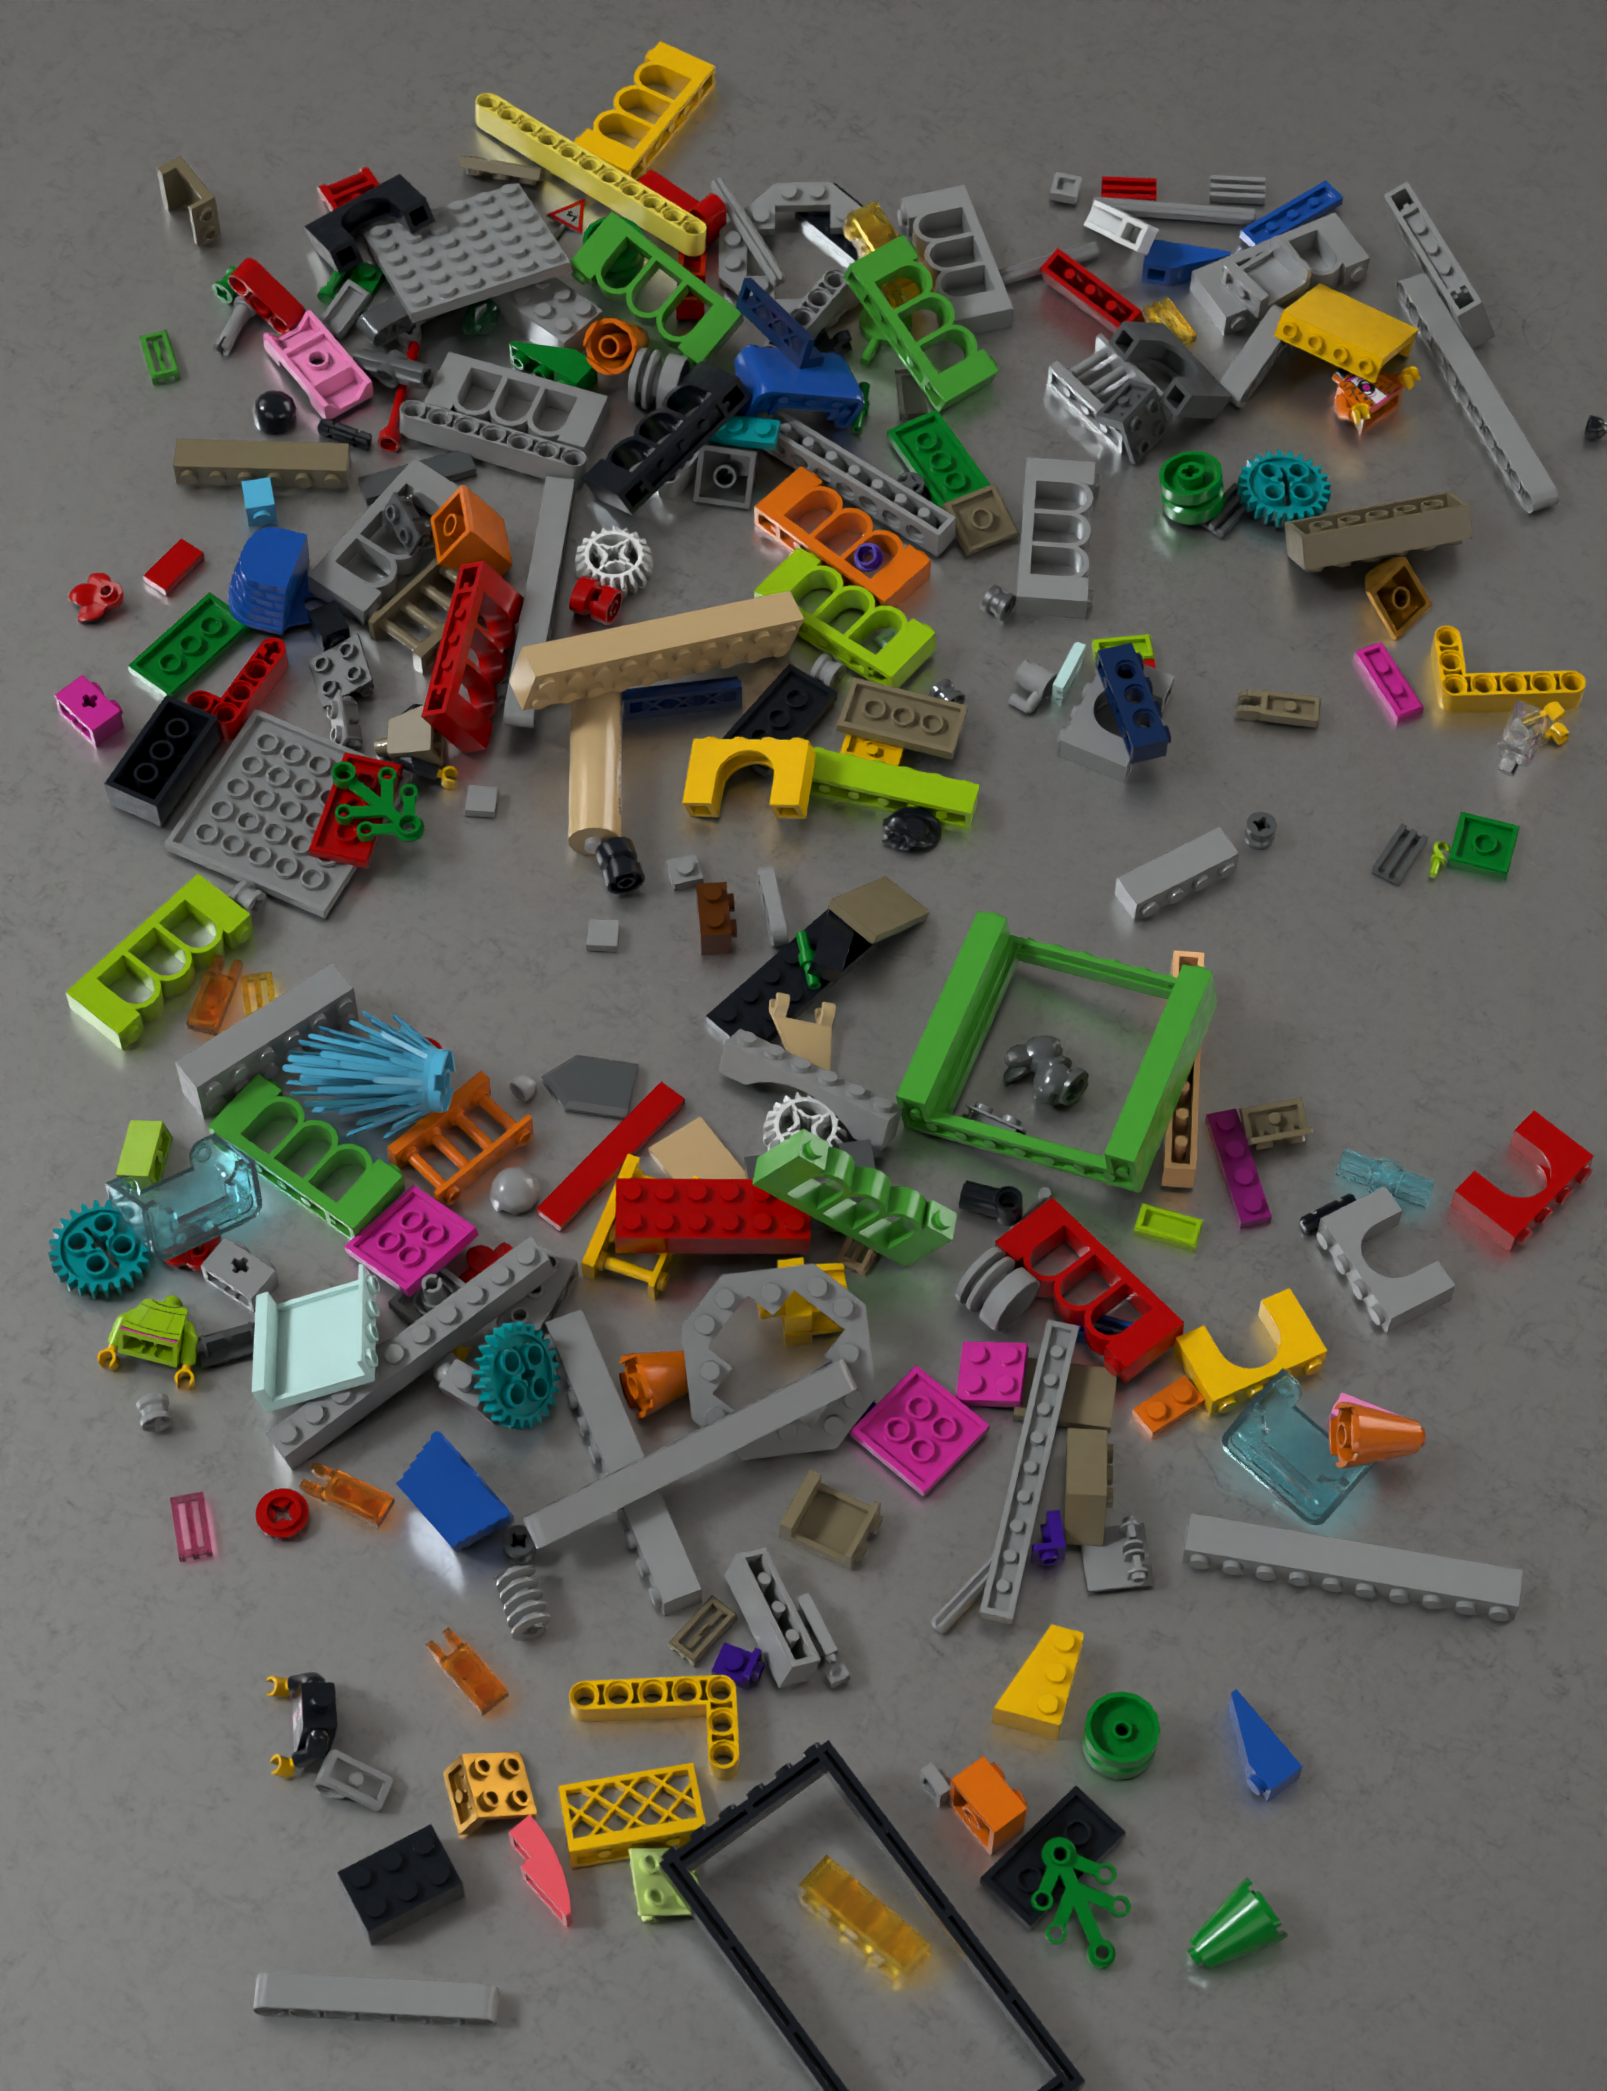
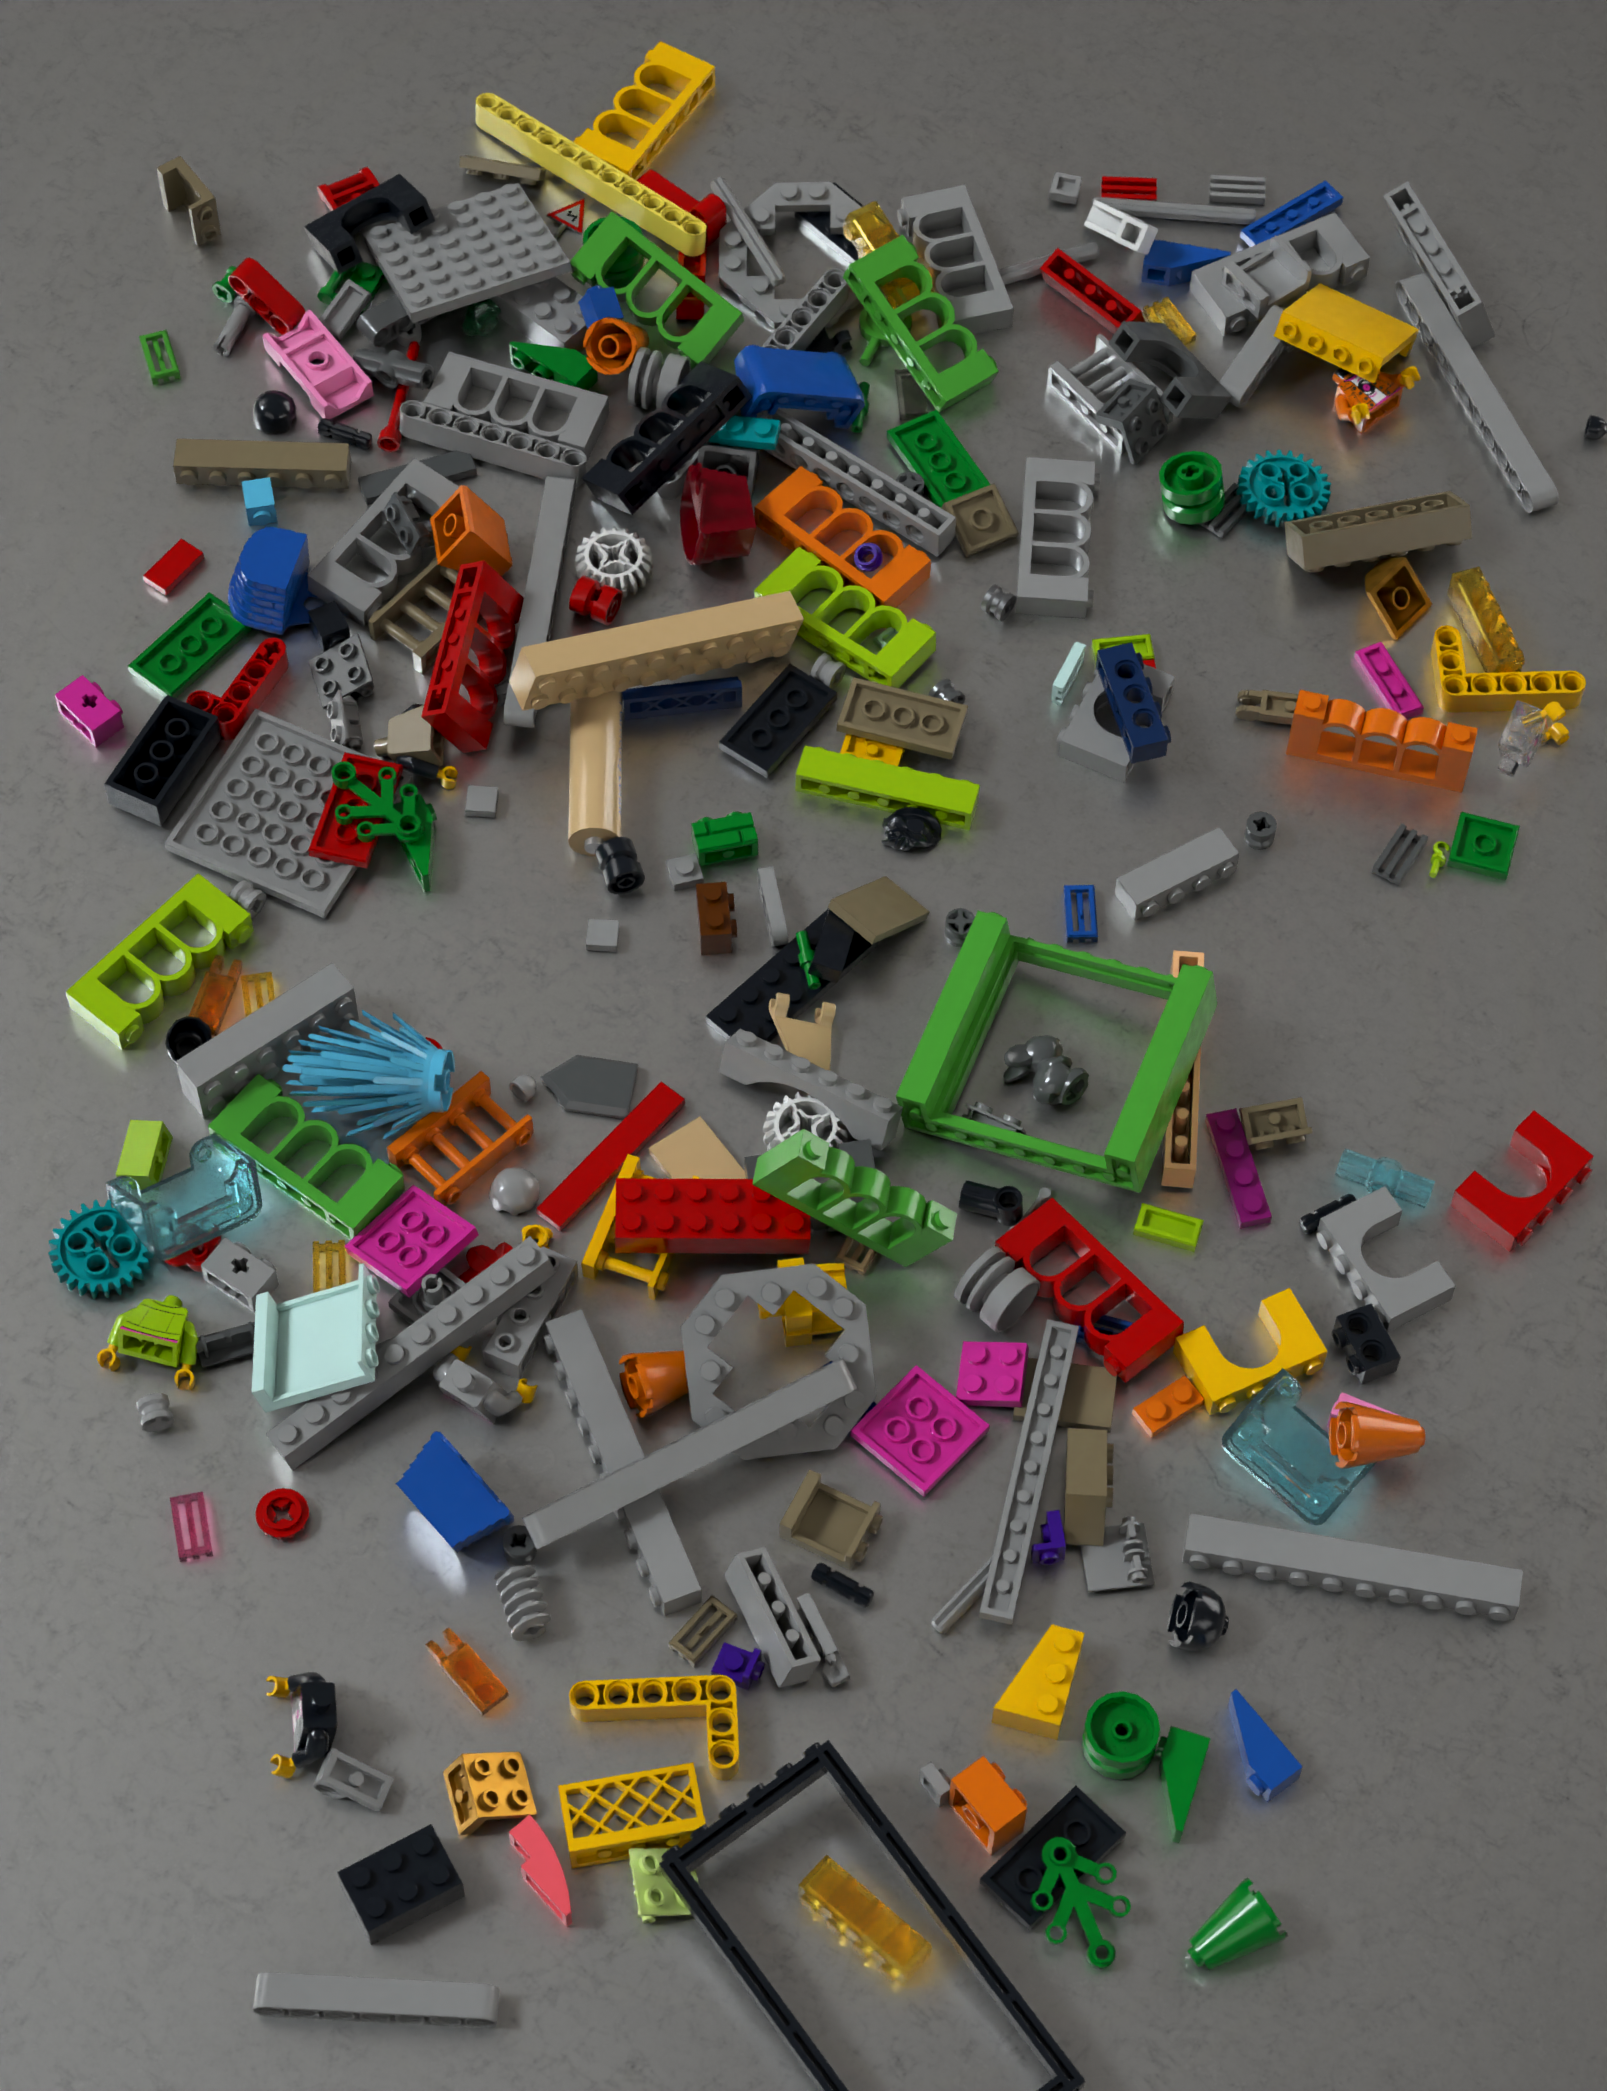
(96, 596): red plate -> none
(186, 1036): none -> black hair
(329, 1248): none -> clear yellow tile
(349, 1495): clear orange hinge -> none
(421, 851): none -> green slope
(516, 1375): teal gear -> none
(537, 1232): none -> yellow plate
(599, 304): none -> blue brick
(715, 516): none -> dark red piece
(717, 759): yellow arch -> none
(724, 838): none -> green brick
(778, 325): dark blue fence -> none
(842, 1585): none -> black axle
(959, 919): none -> dark grey wheel
(1037, 681): light grey piece -> none
(1081, 934): none -> blue tile
(1179, 1771): none -> green slope
(1197, 1618): none -> black cylinder
(1373, 1342): none -> black brick
(1451, 742): none -> orange fence
(1484, 622): none -> clear yellow brick

